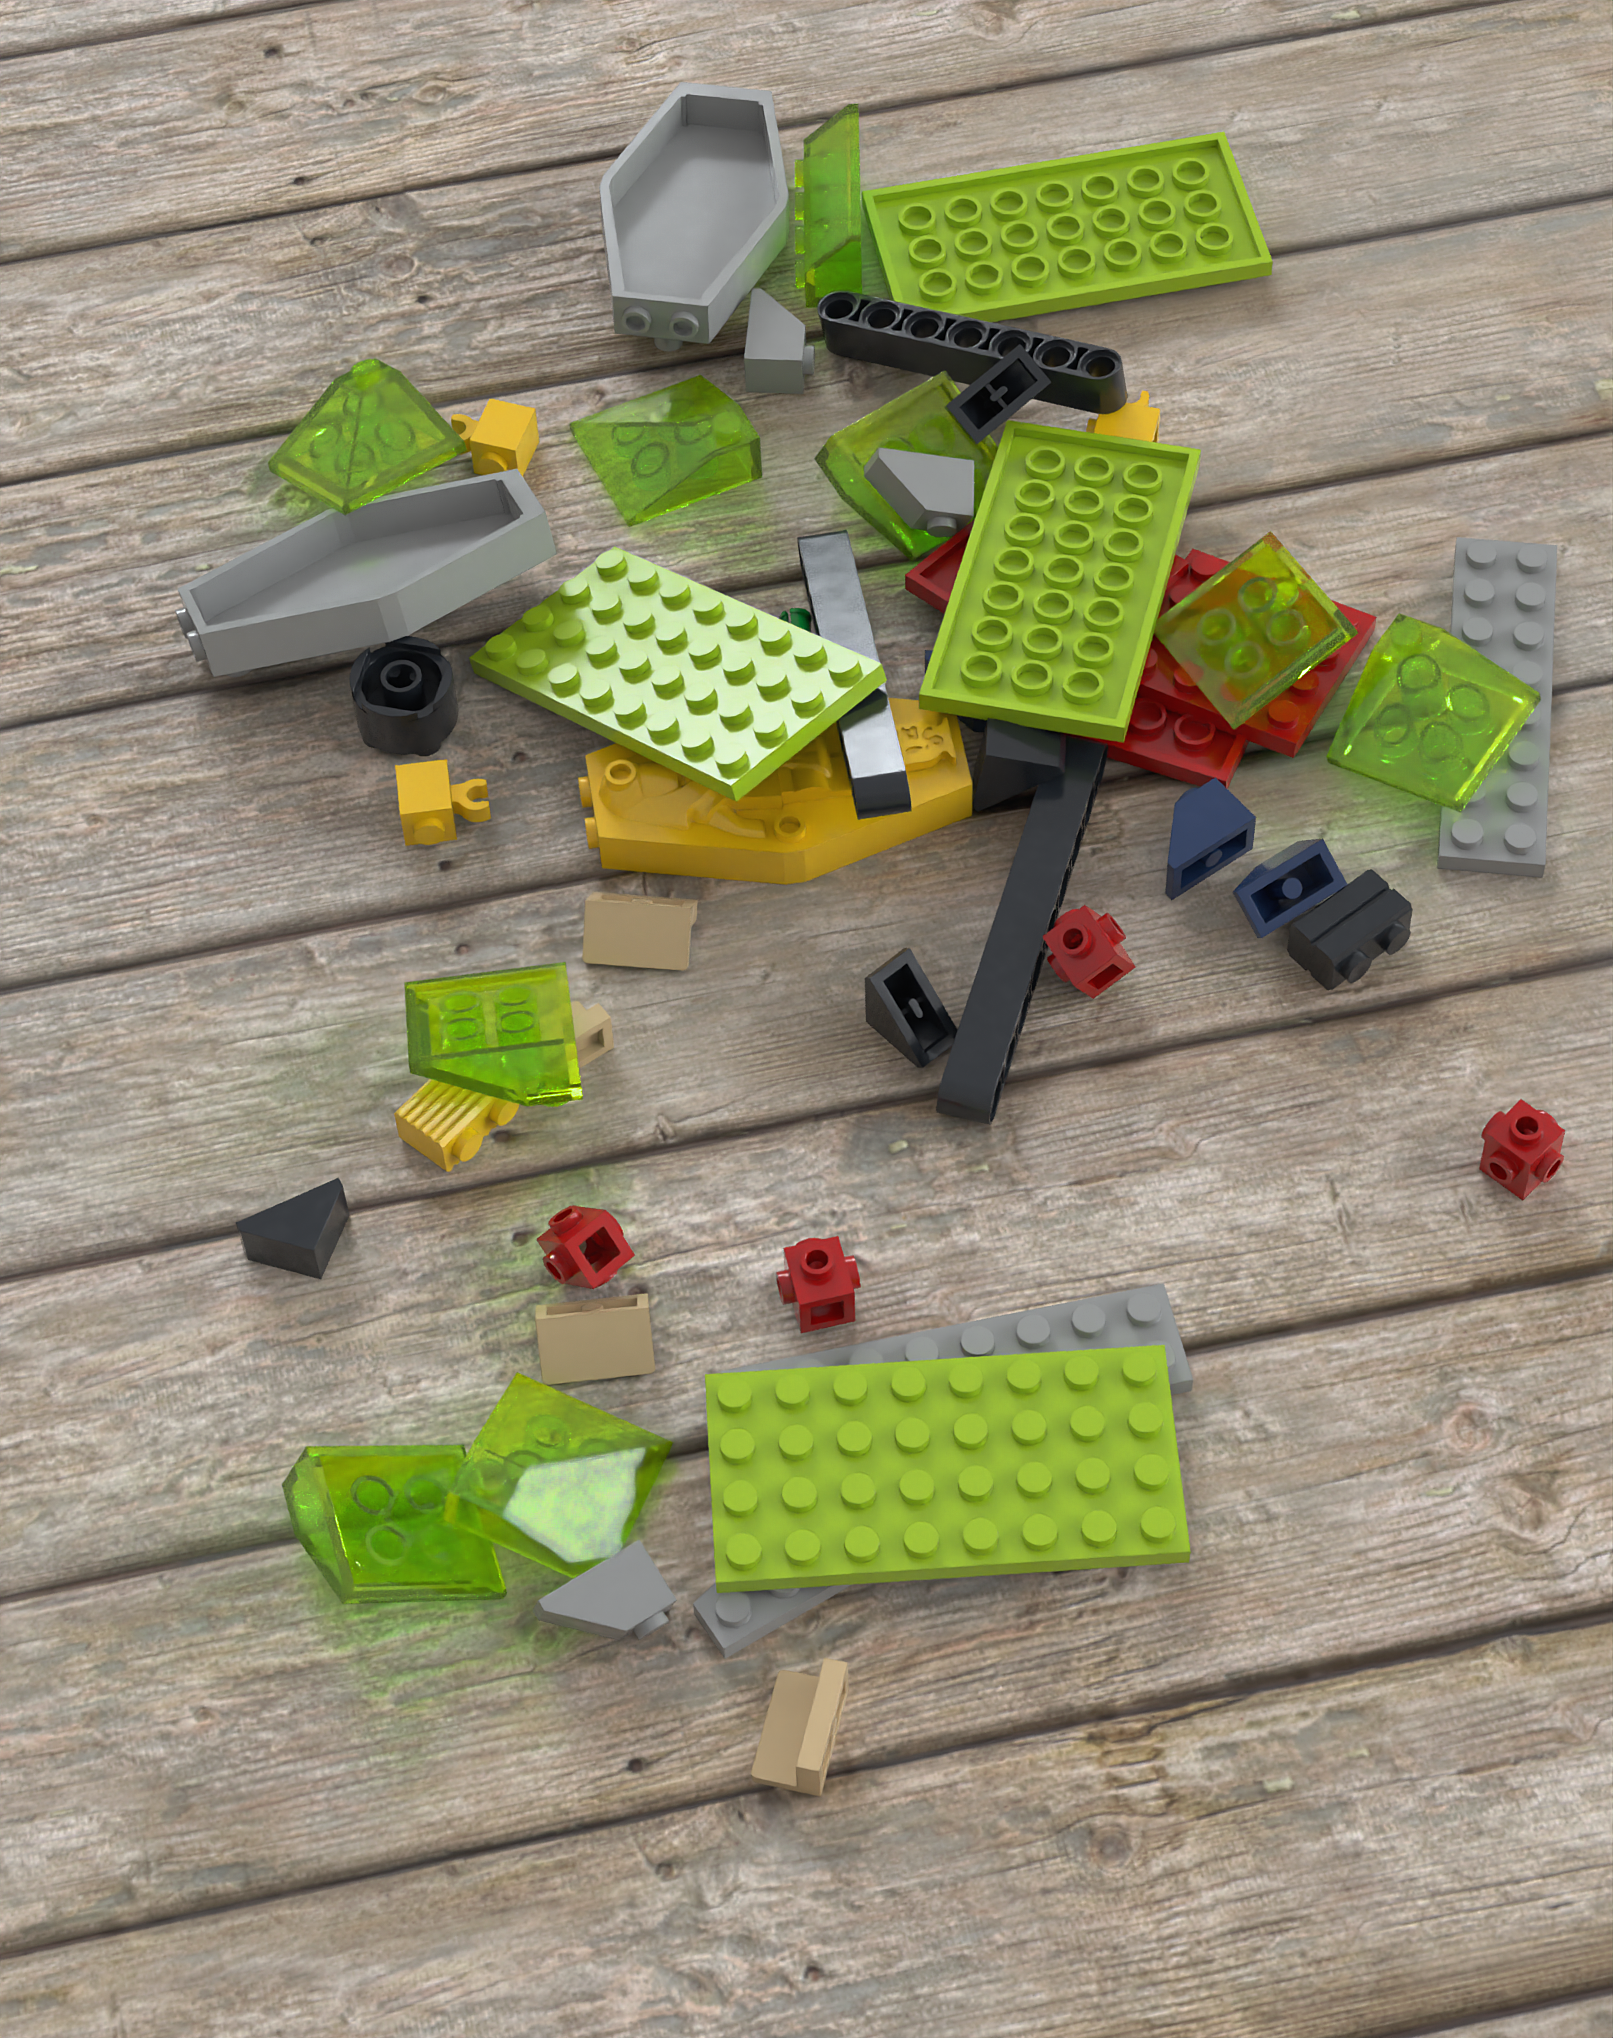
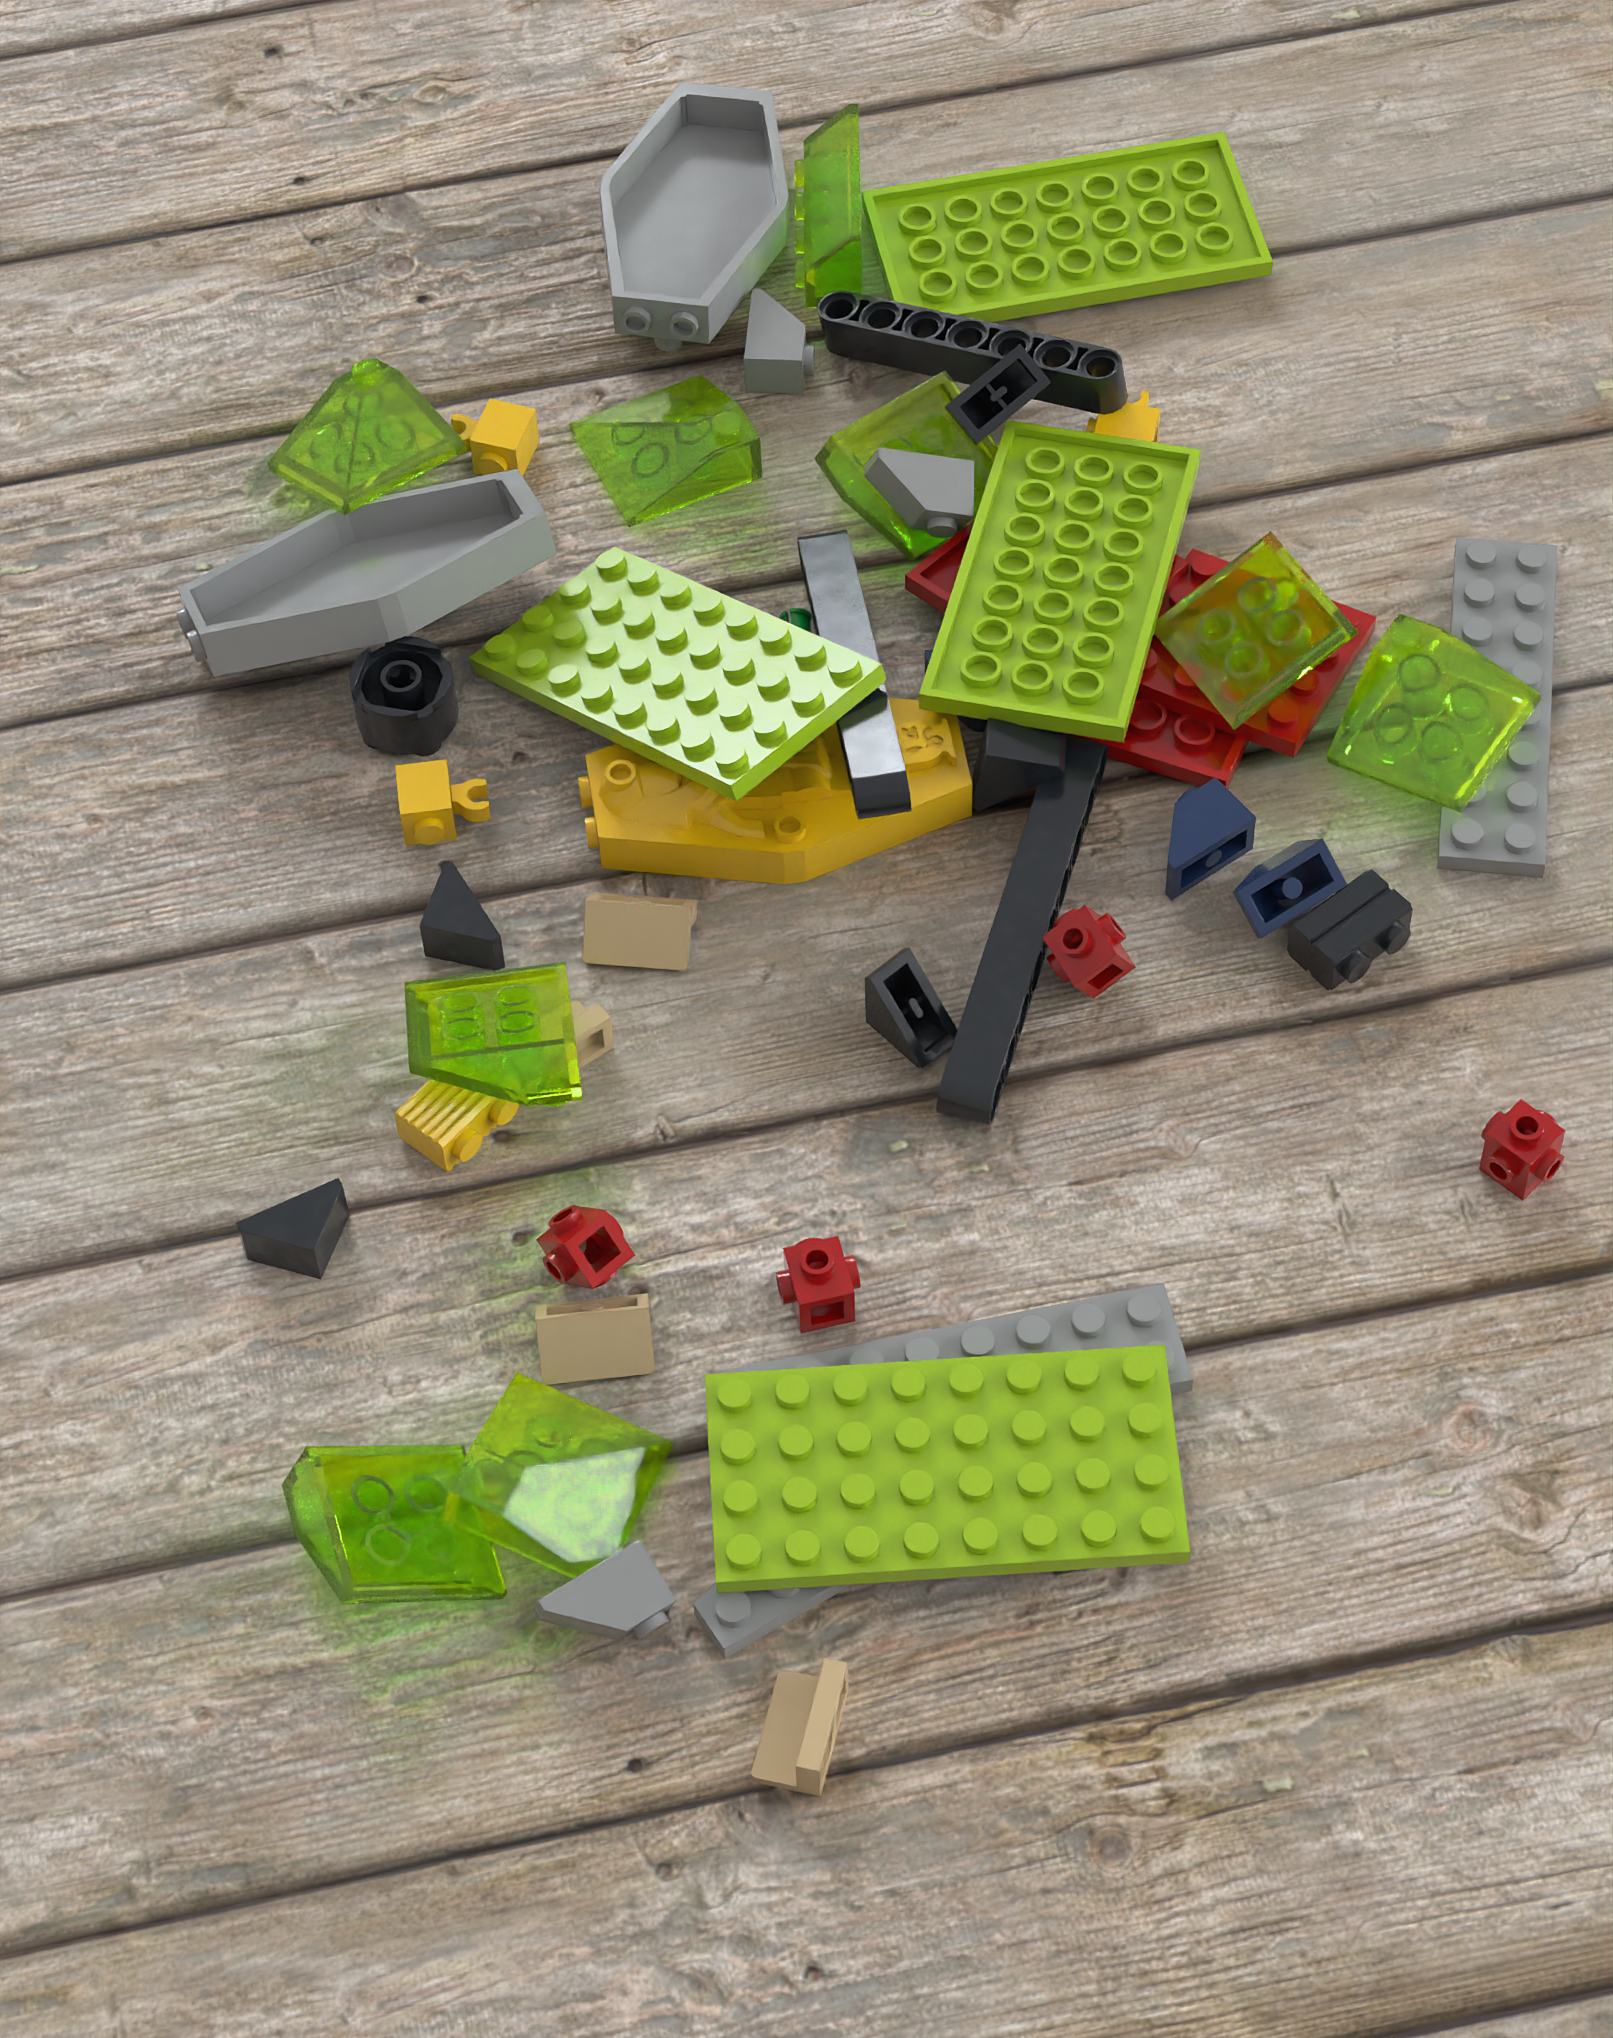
(458, 927): none -> black slope

